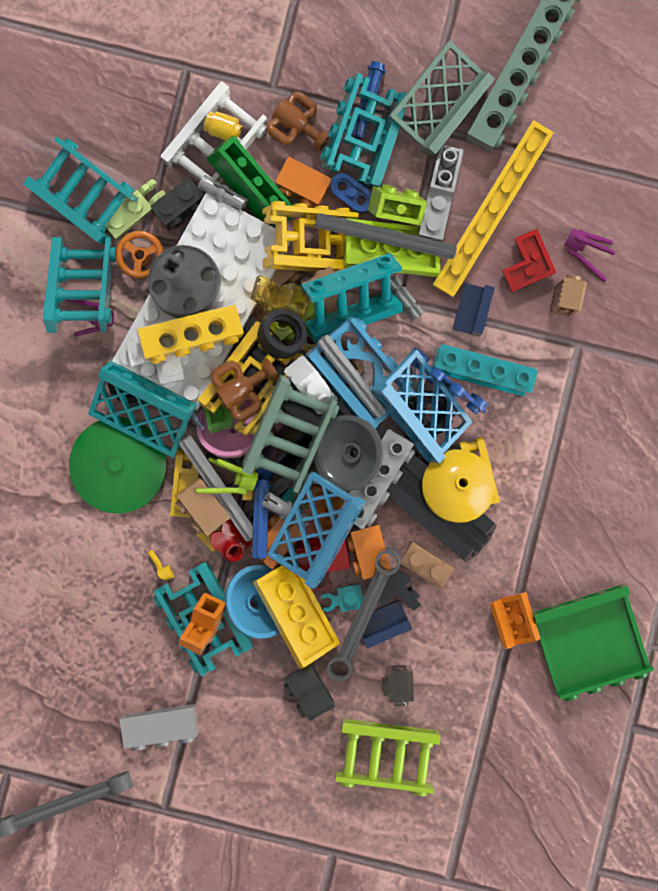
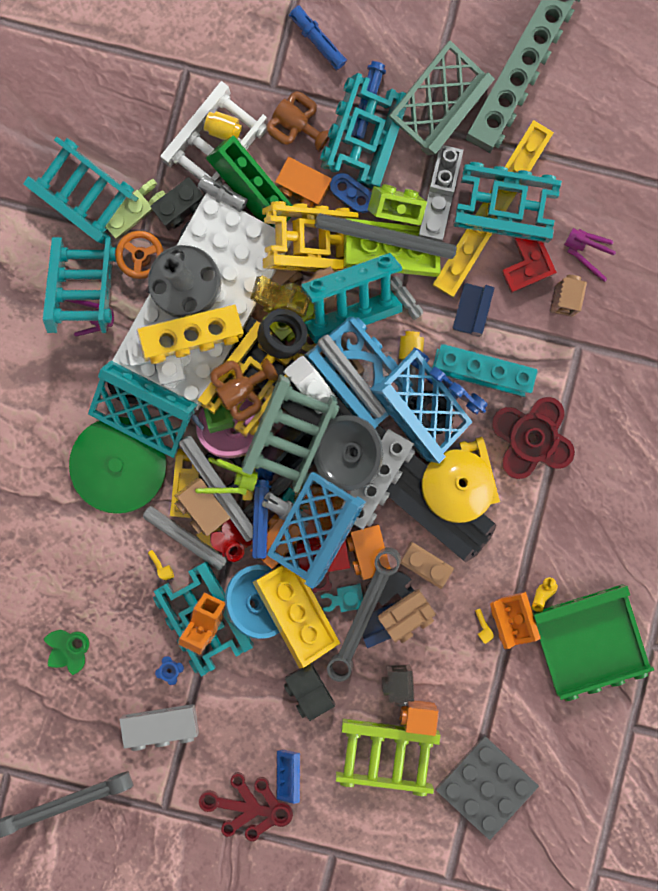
(64, 651): none -> green plate
(171, 677): none -> blue plate
(184, 537): none -> light grey axle
(250, 808): none -> dark red plant
(288, 776): none -> blue plate
(317, 37): none -> blue pin
(407, 616): none -> medium nougat brick
(408, 342): none -> yellow brick
(419, 717): none -> orange brick
(486, 634): none -> yellow hand
(487, 787): none -> dark grey plate
(510, 182): none -> teal fence
(543, 593): none -> yellow arm
(549, 446): none -> dark red plant

